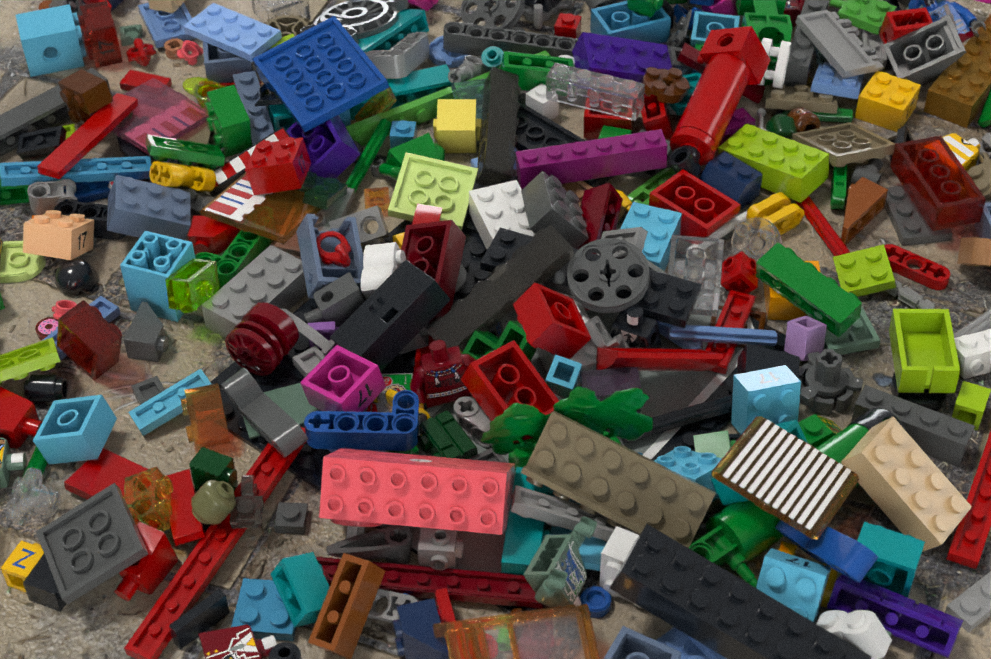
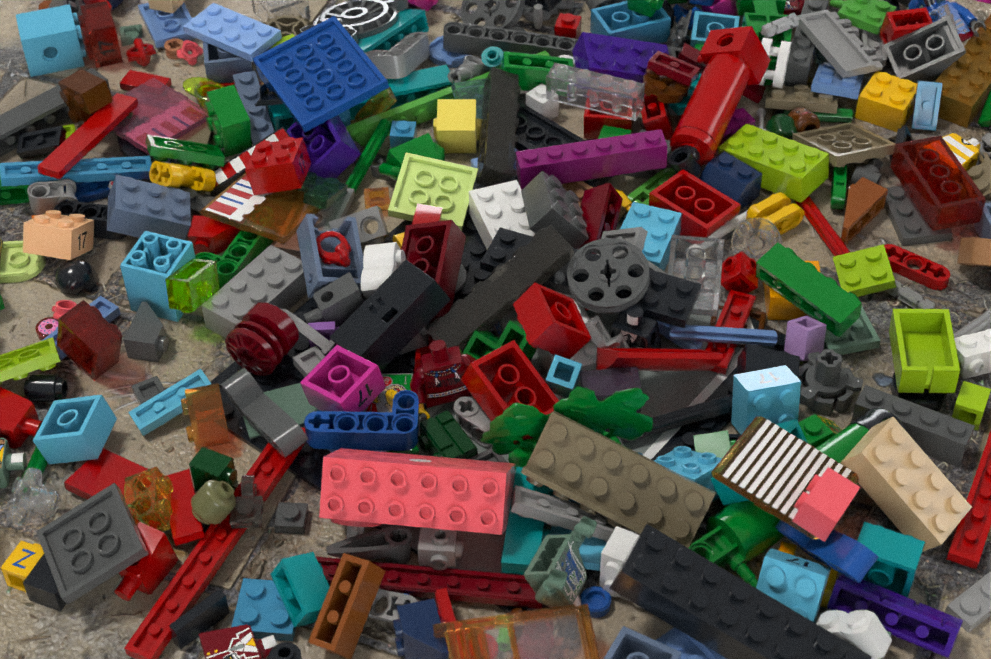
(673, 68): none -> dark red plate
(780, 25): none -> light grey axle
(825, 503): none -> coral brick
(926, 105): none -> dark azure plate

